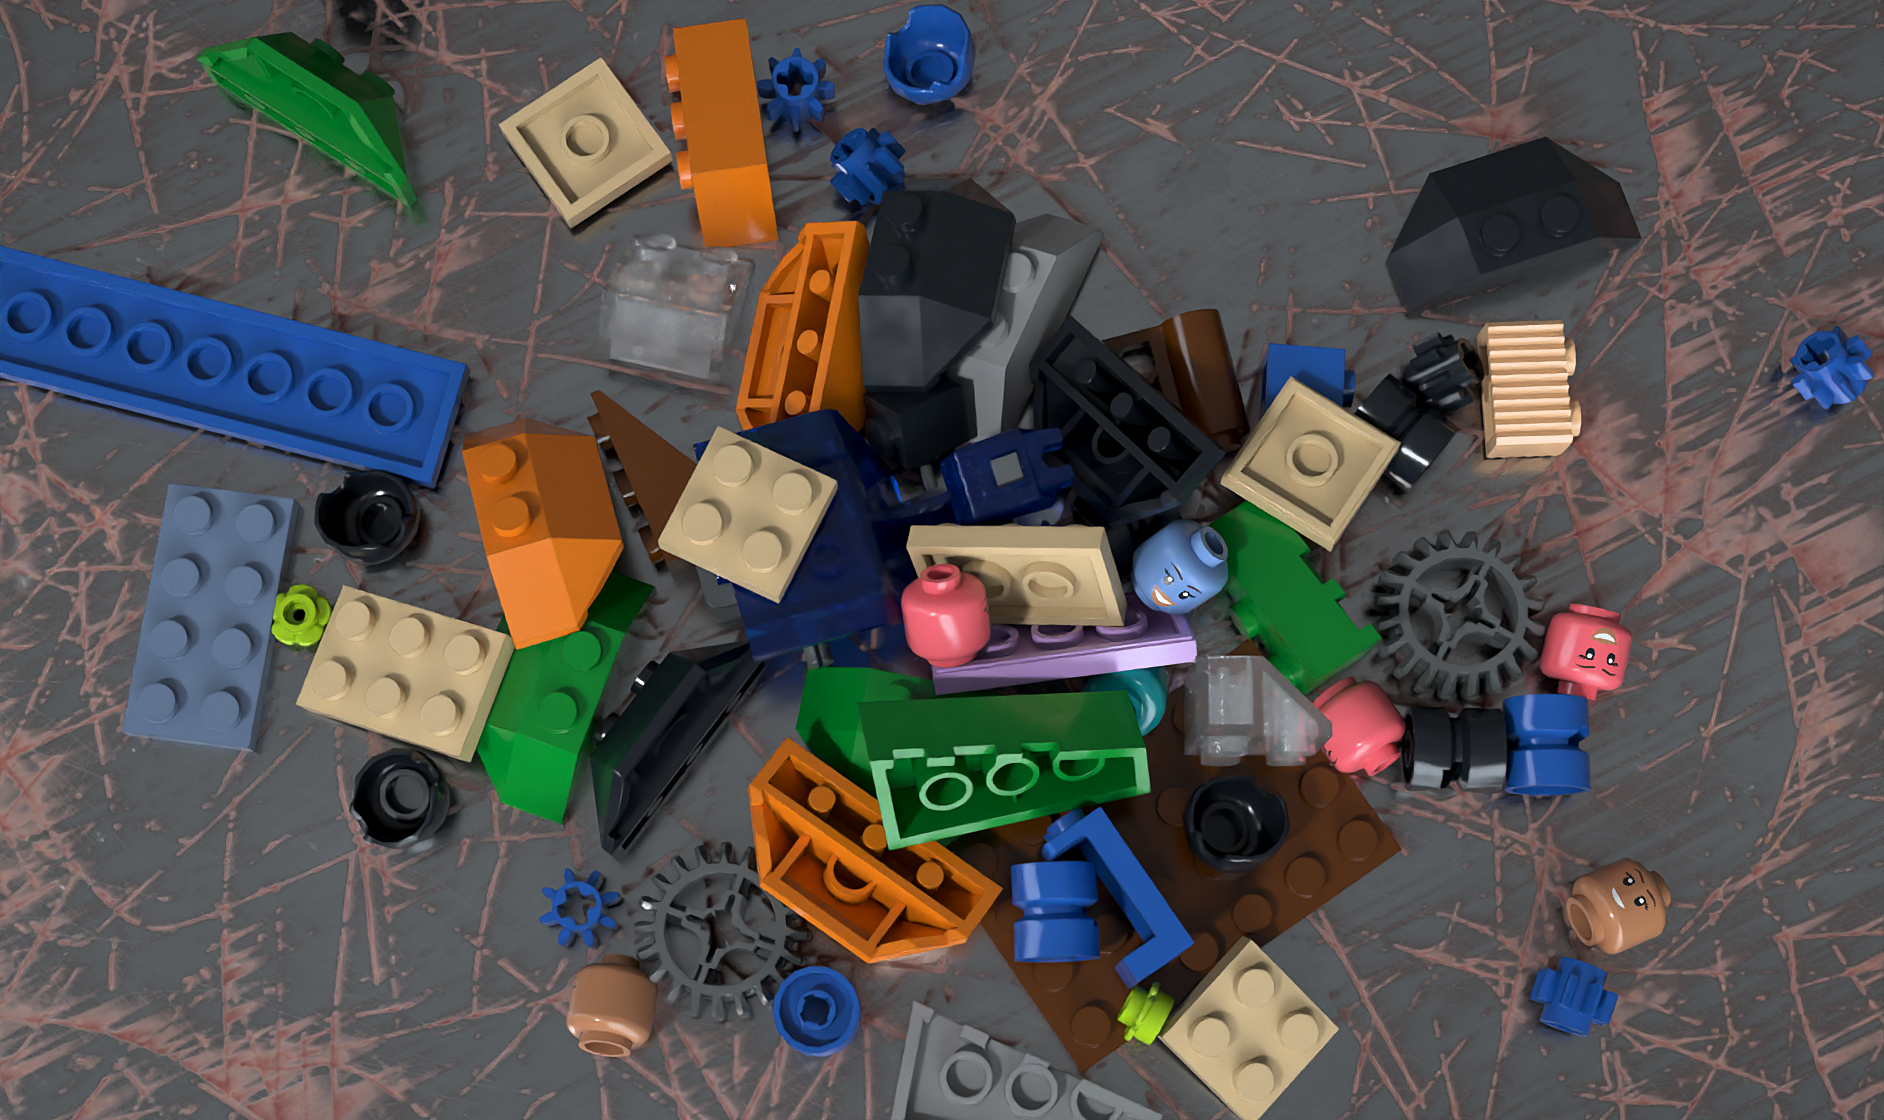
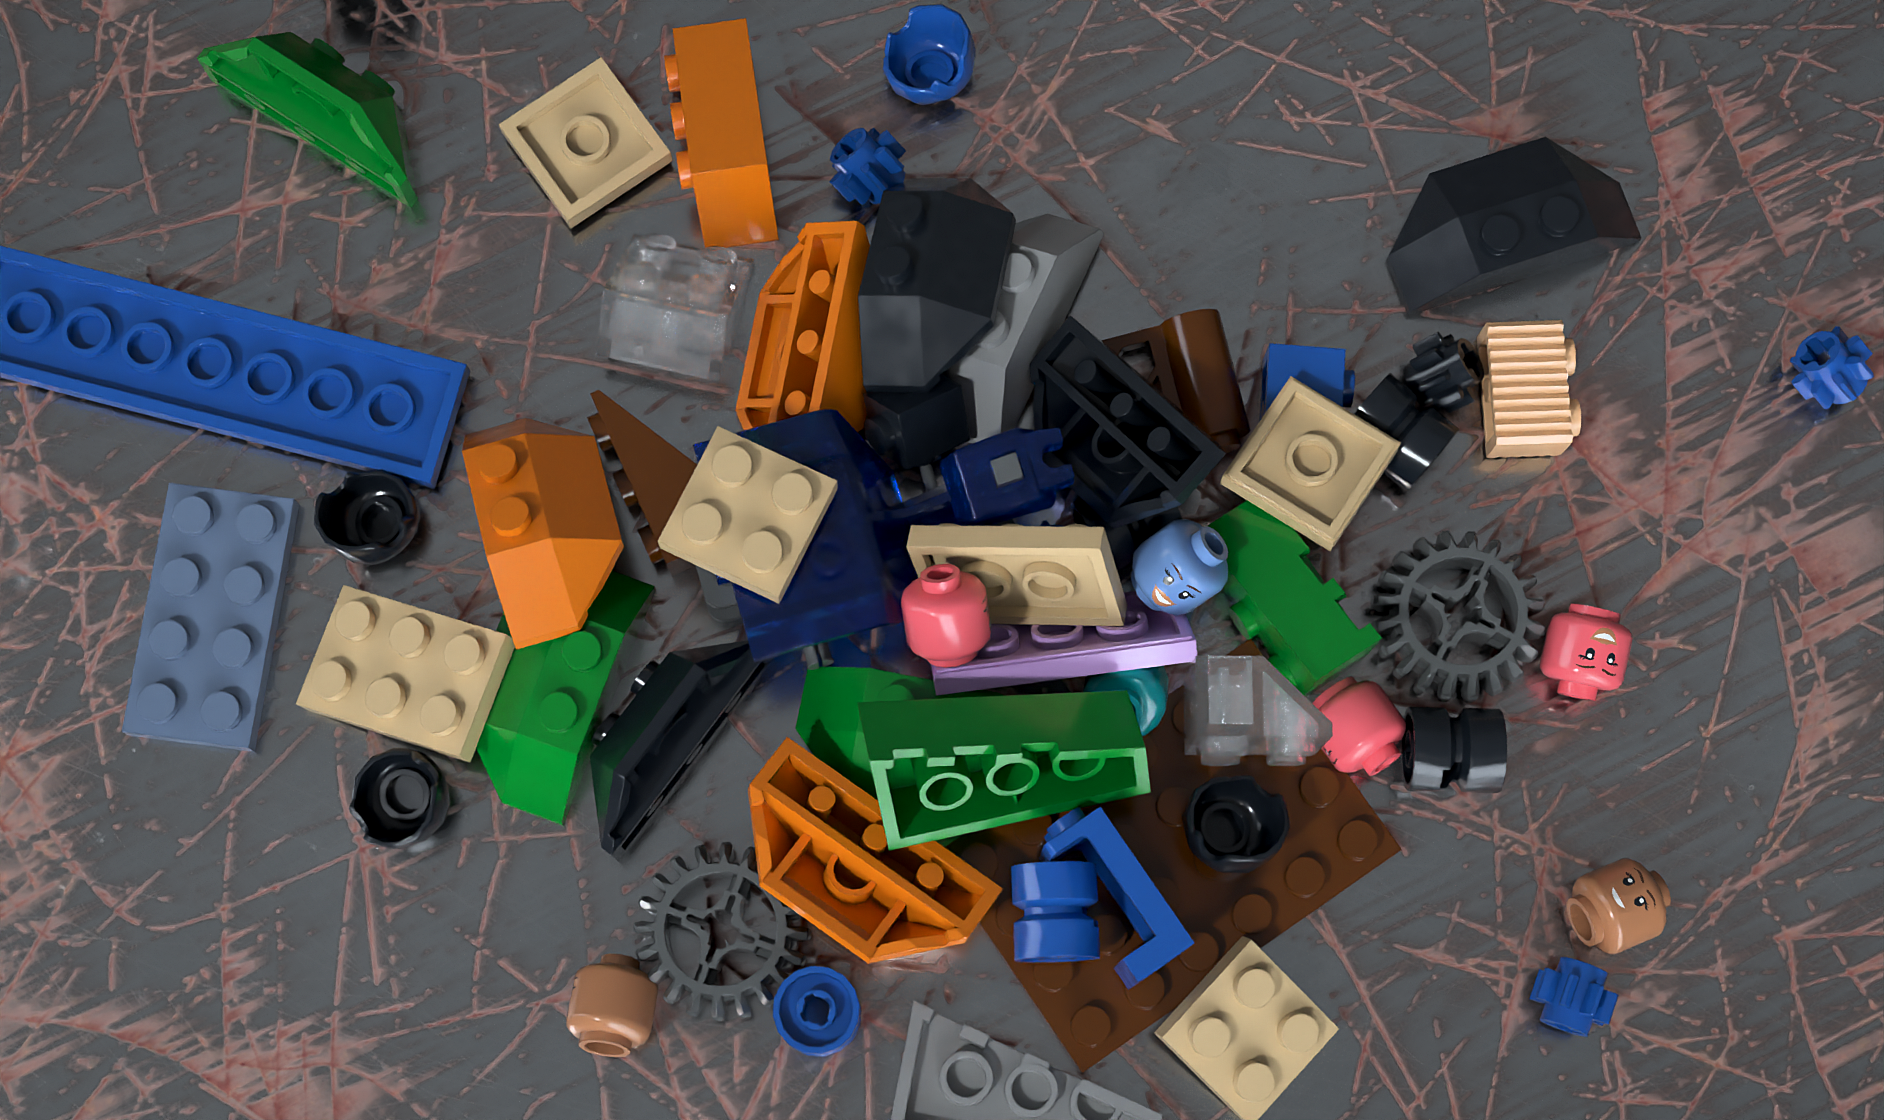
(312, 627): lime plate -> none
(563, 900): blue gear -> none
(790, 72): blue gear -> none
(1145, 1012): lime plate -> none
(1546, 745): blue wheel -> none

